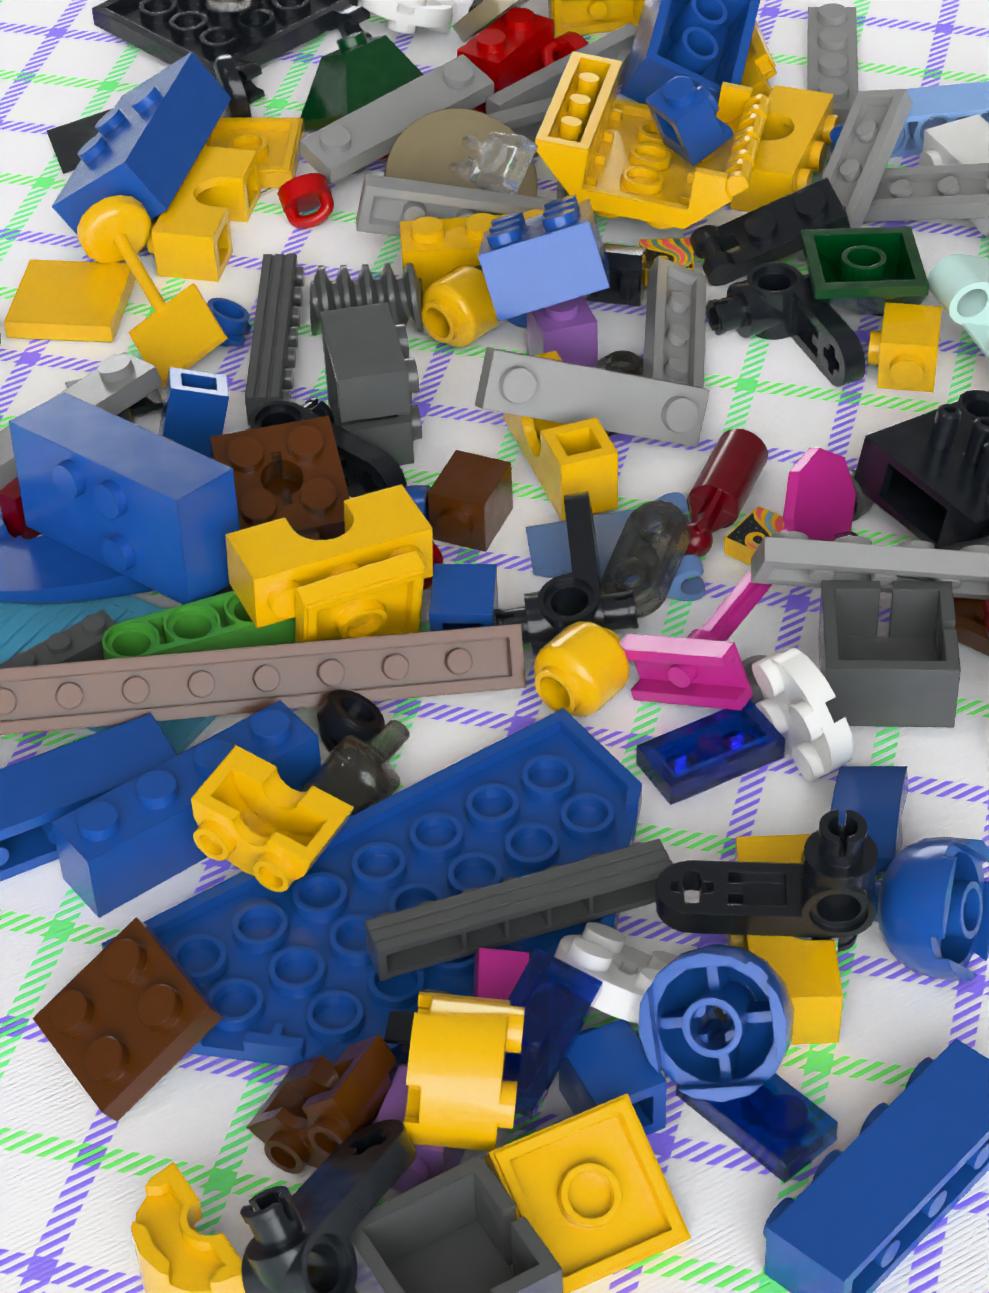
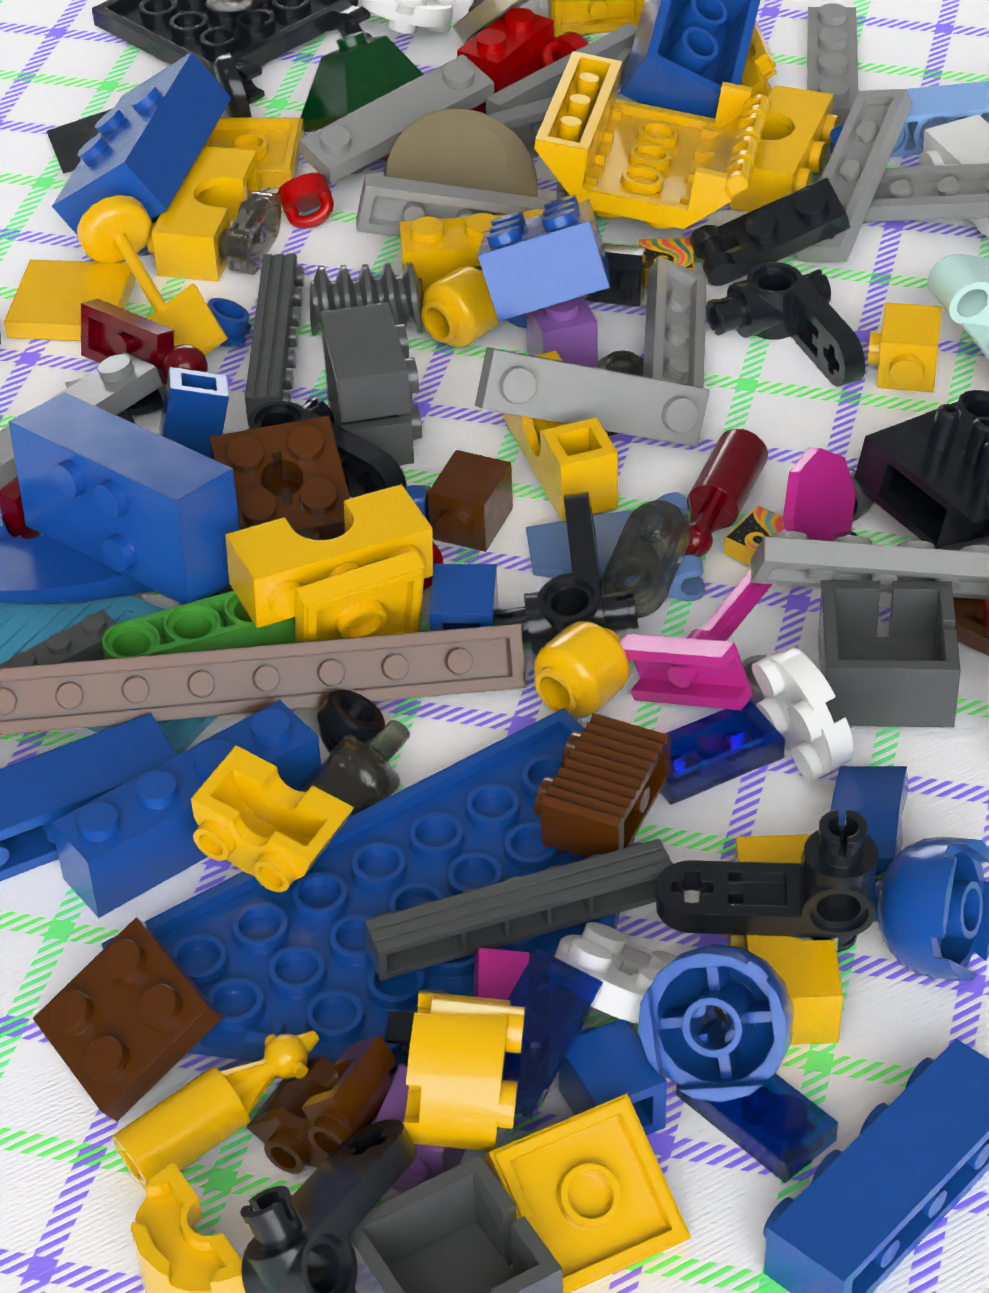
(113, 330): none -> dark red plate
(208, 1109): none -> yellow wheel
(251, 233): none -> clear smoke plate
(497, 163): clear plate -> none
(603, 787): none -> reddish brown brick
(688, 119): blue brick -> none
(864, 267): dark green slope -> none

